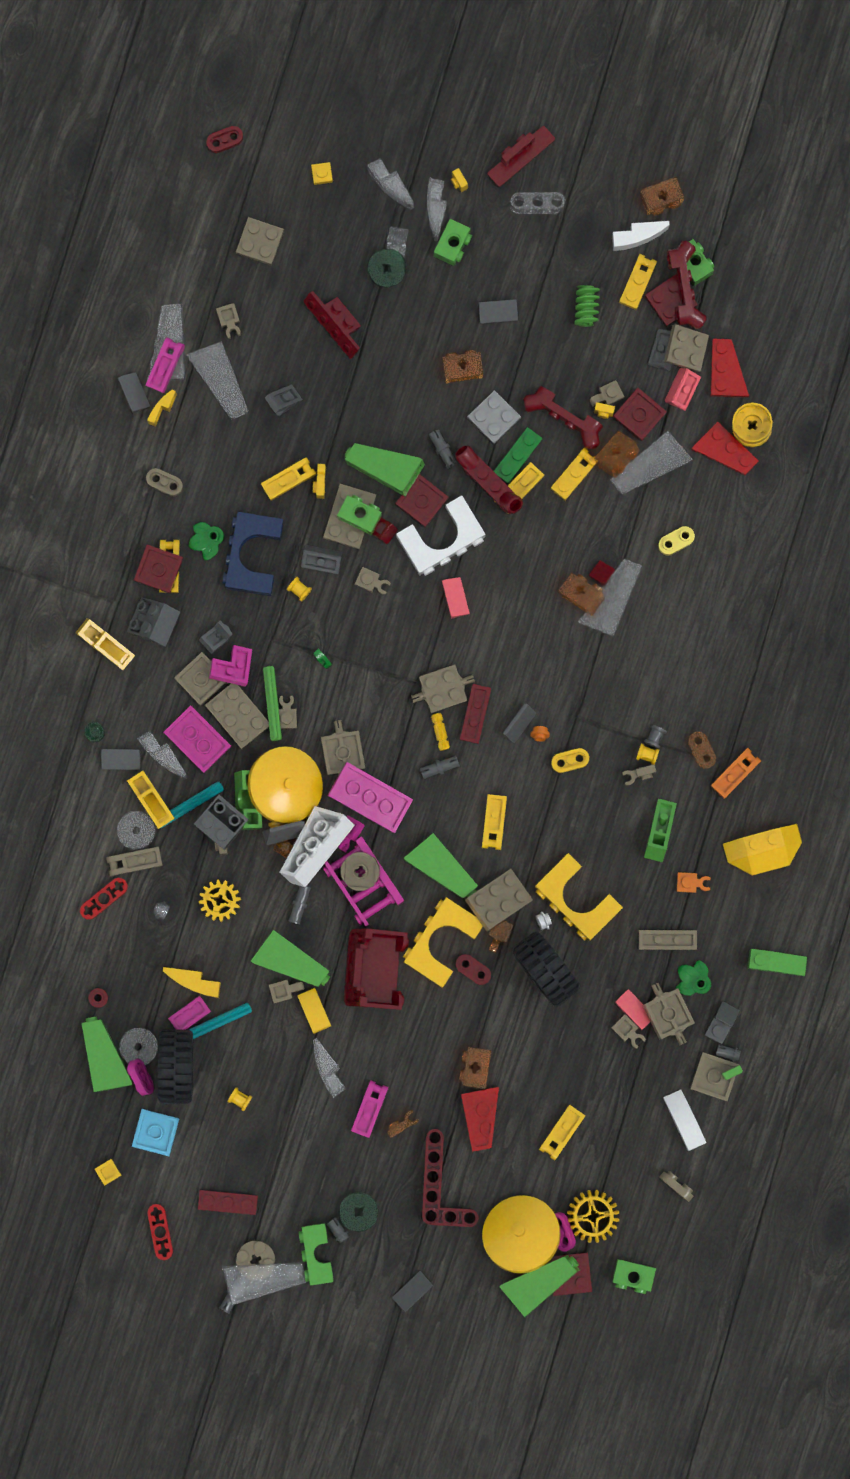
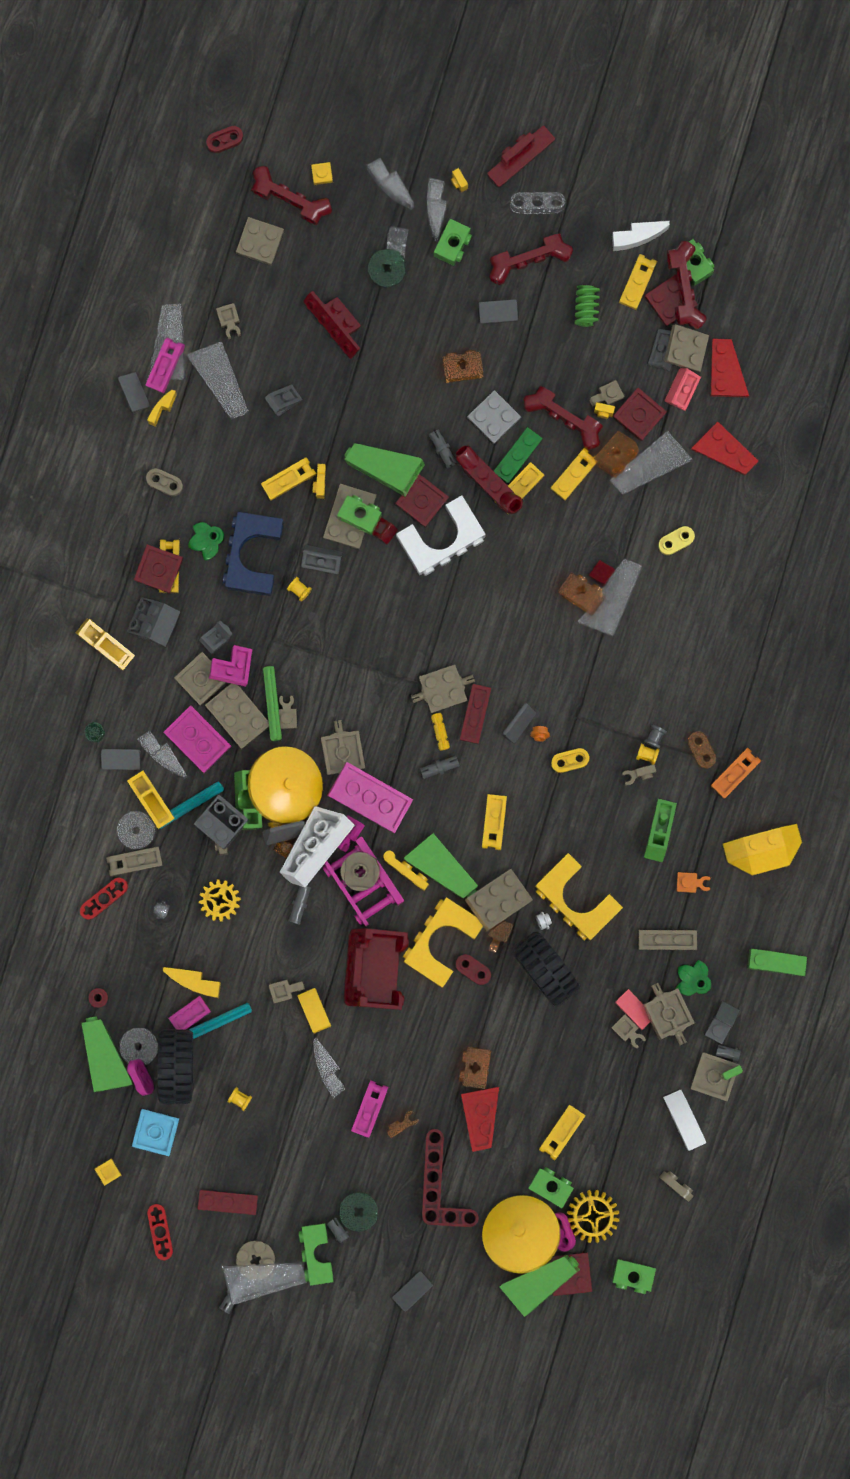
(265, 187): none -> dark red plate
(287, 959): bright green slope -> none
(322, 659): green tile -> none
(369, 580): dark tan plate -> none
(405, 869): none -> yellow plate
(455, 597): coral slope -> none
(552, 247): none -> dark red plate
(557, 1197): none -> bright green brick
(668, 189): clear orange brick -> none
(752, 414): yellow wheel -> none

